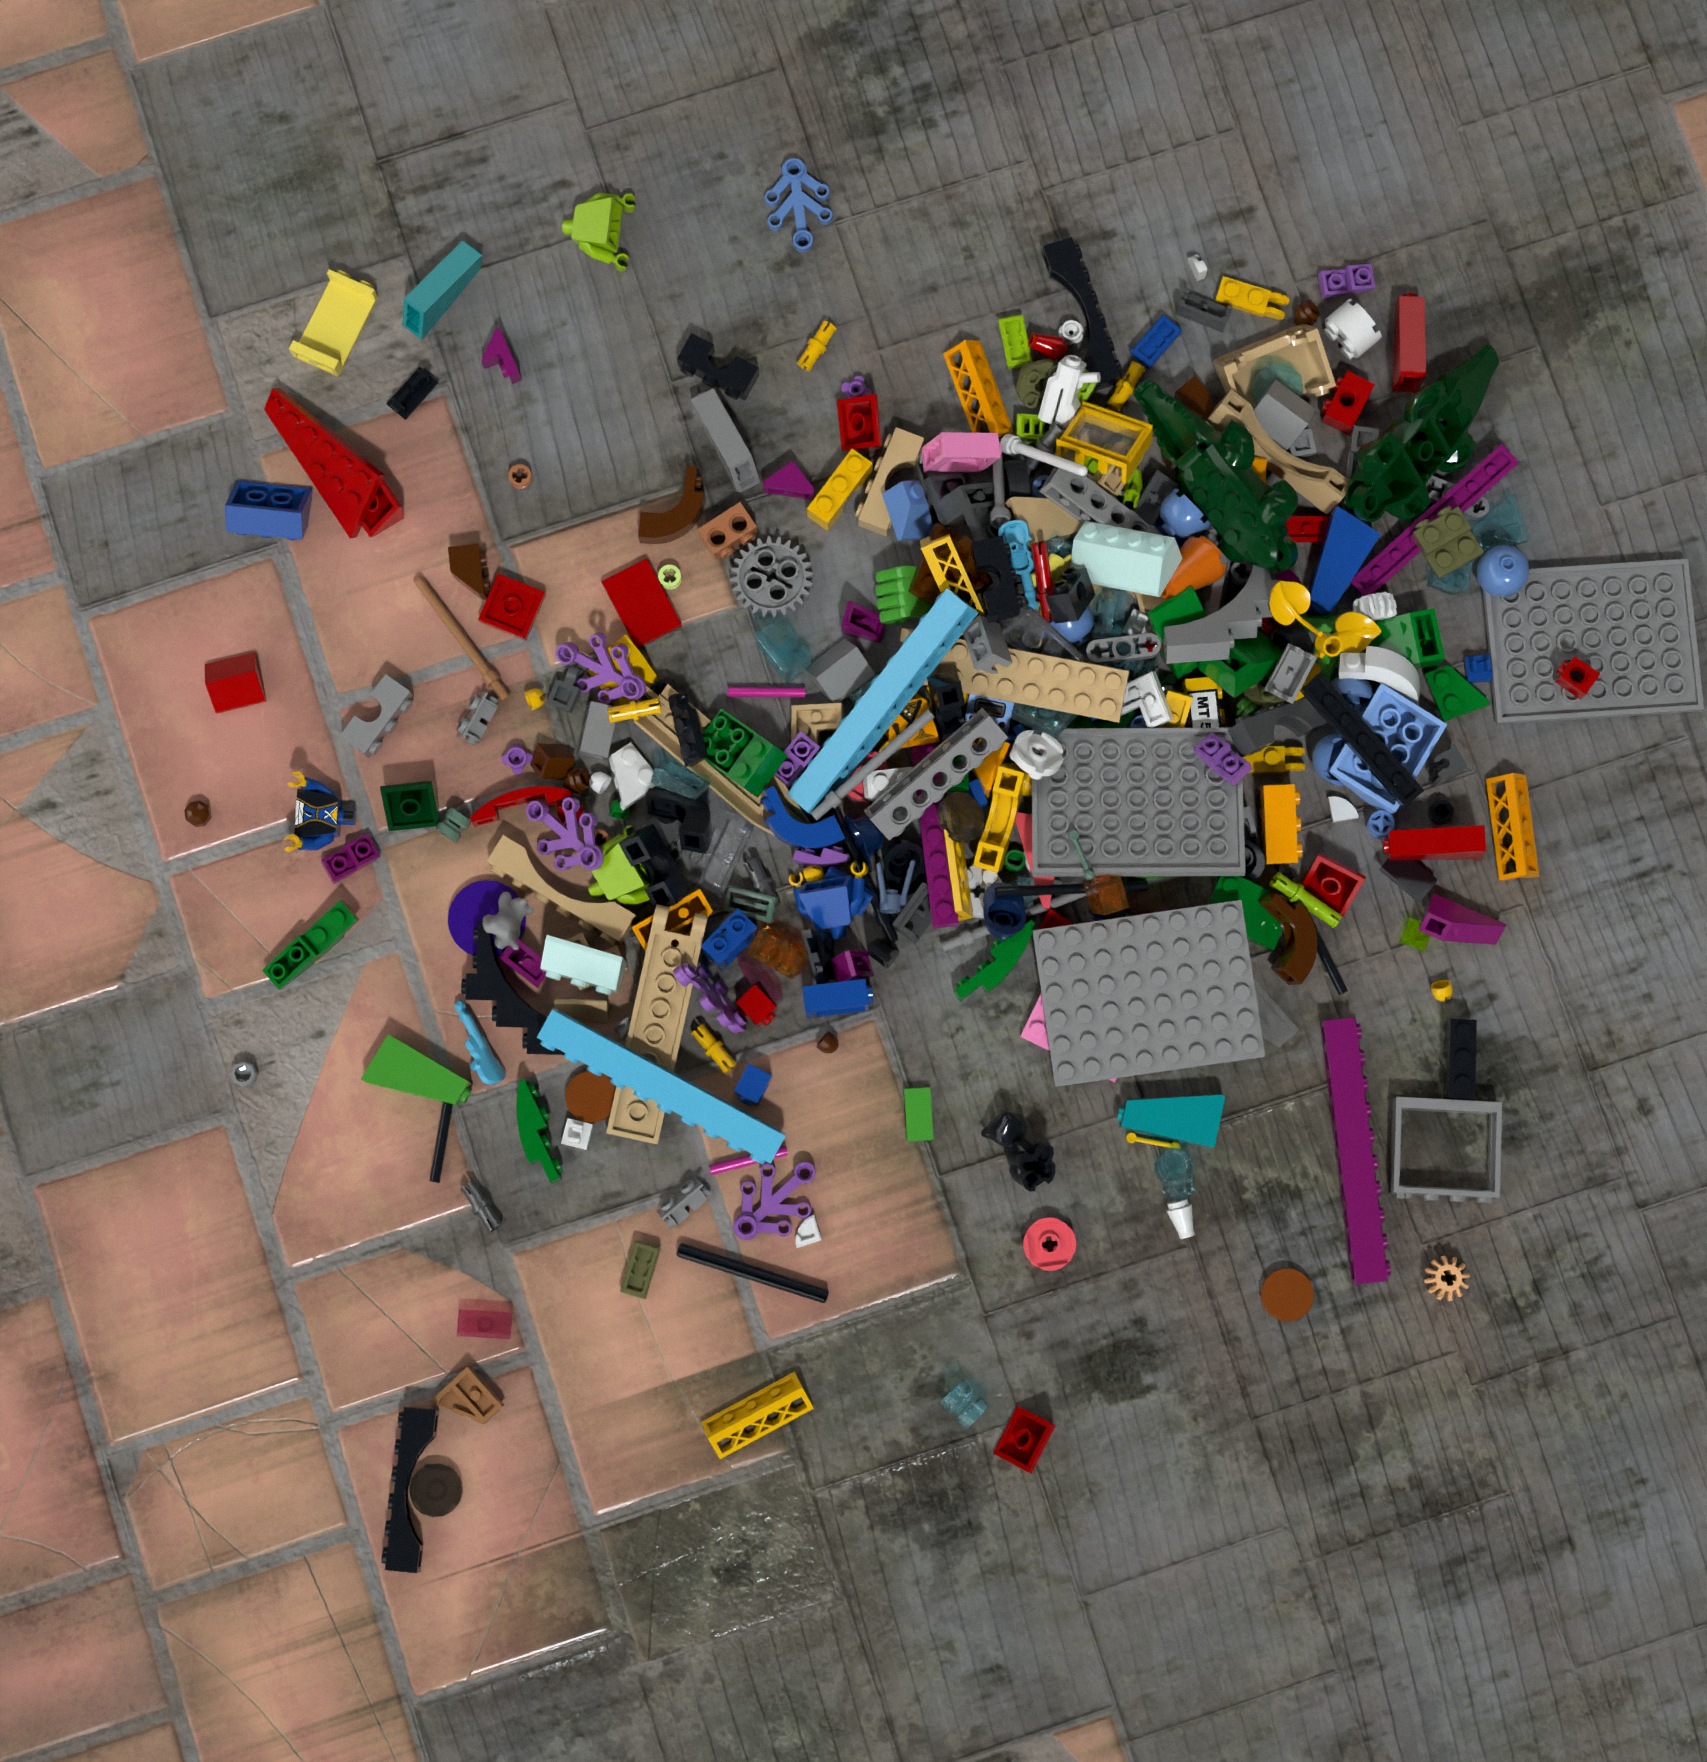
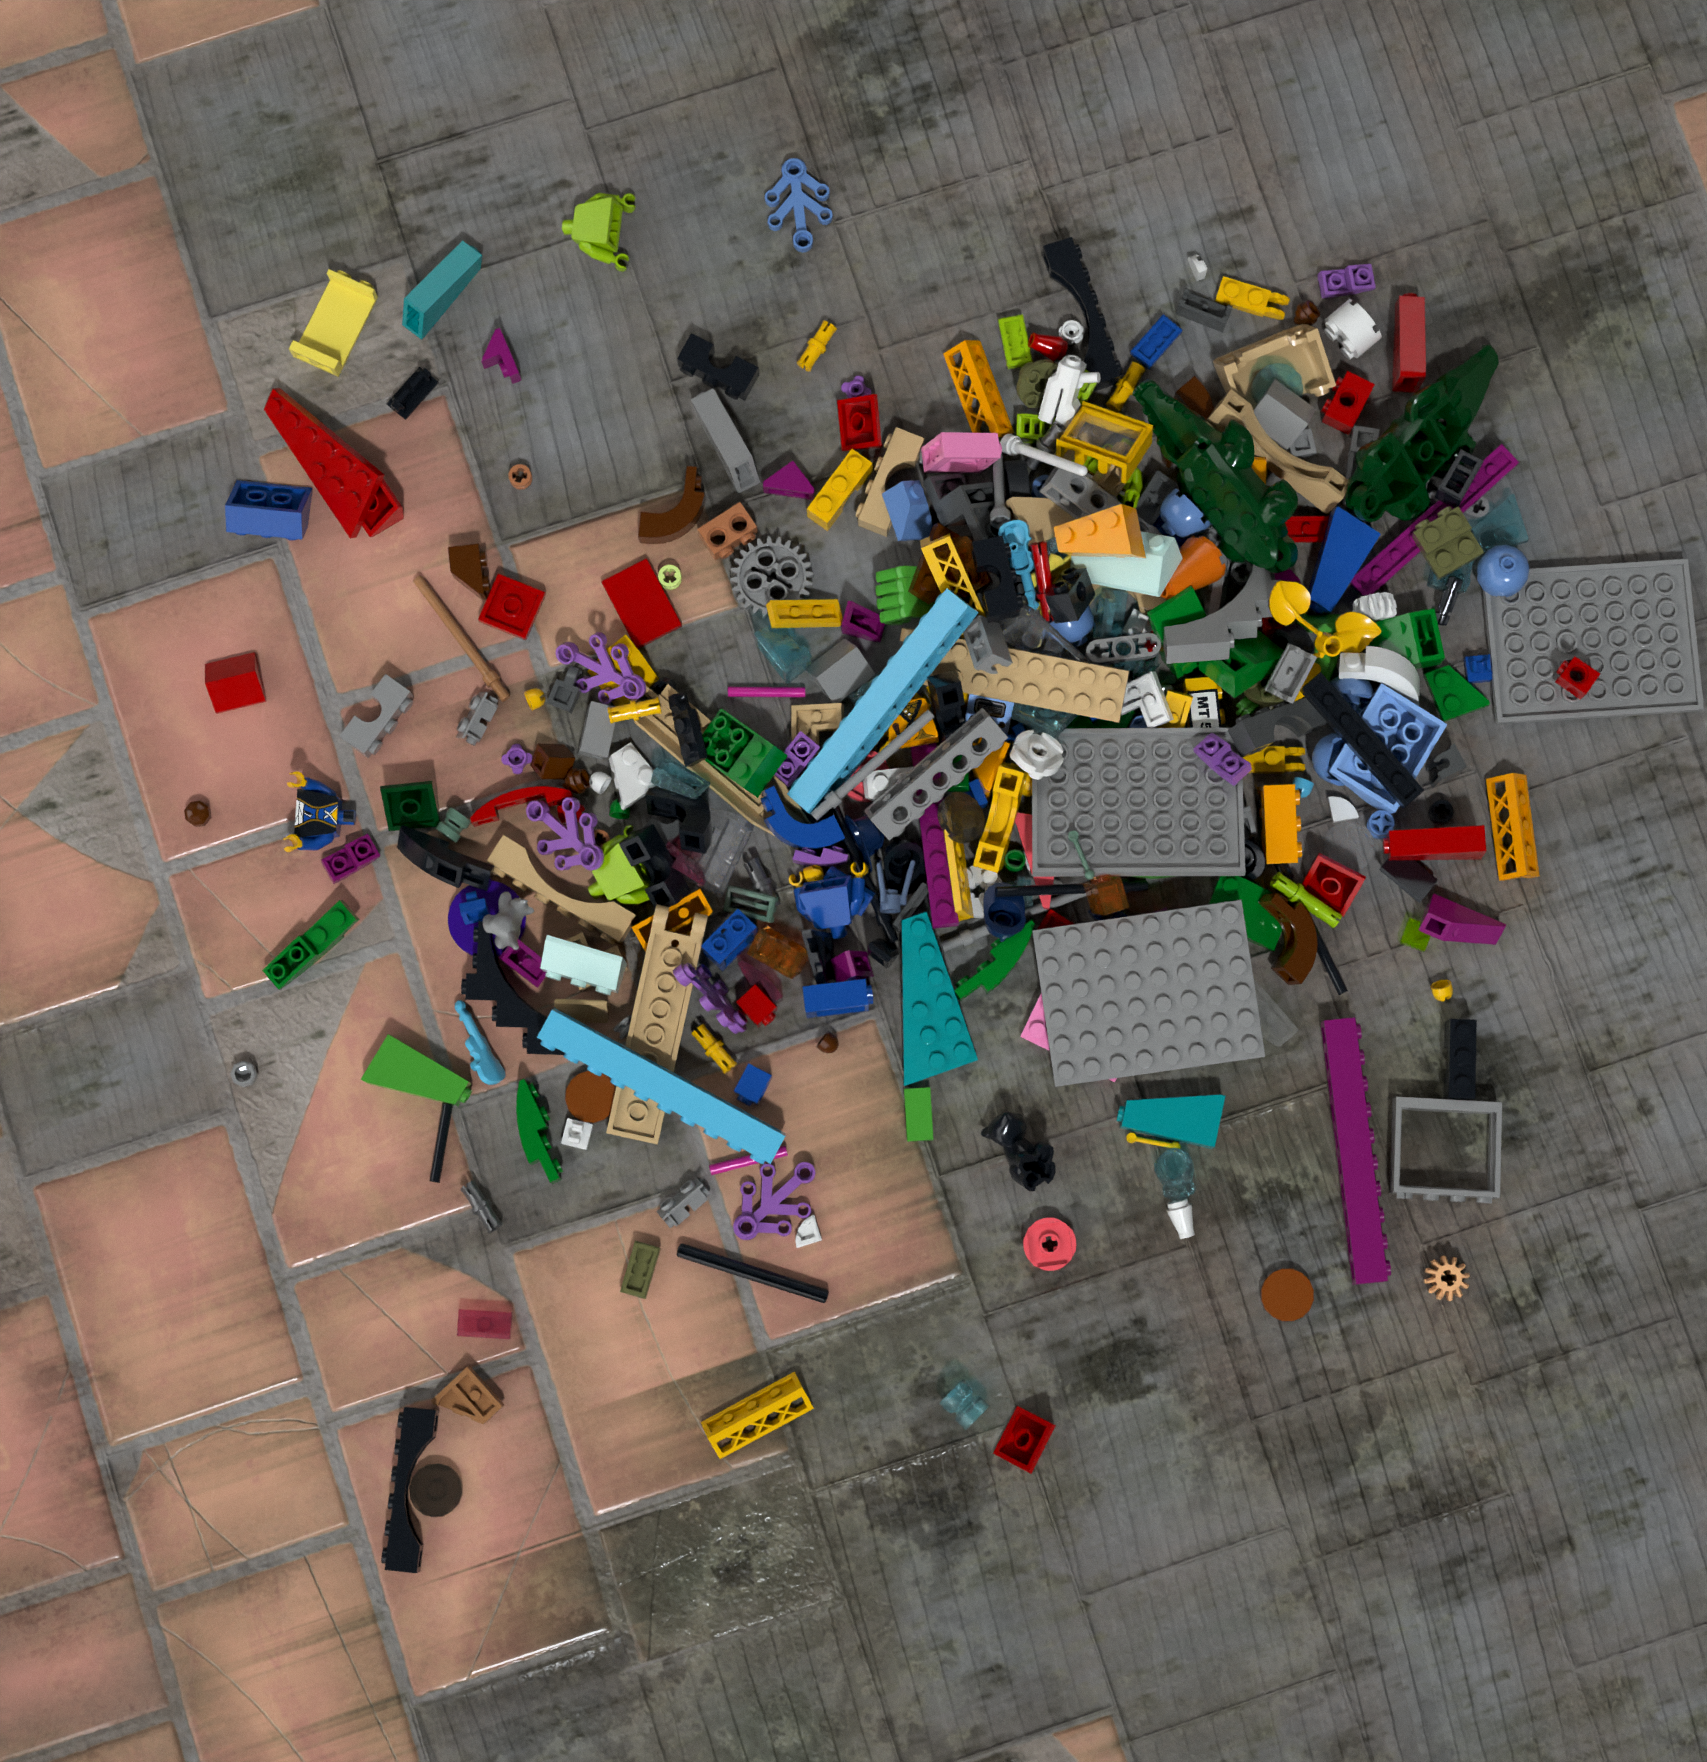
(439, 861): none -> black slope
(473, 909): none -> blue tile
(686, 864): none -> clear pink slope
(804, 613): none -> yellow plate
(932, 1019): none -> teal wing
(1103, 533): none -> light orange wedge
(1303, 785): none -> medium azure hinge
(1448, 599): none -> black axle
(1451, 493): none -> black slope

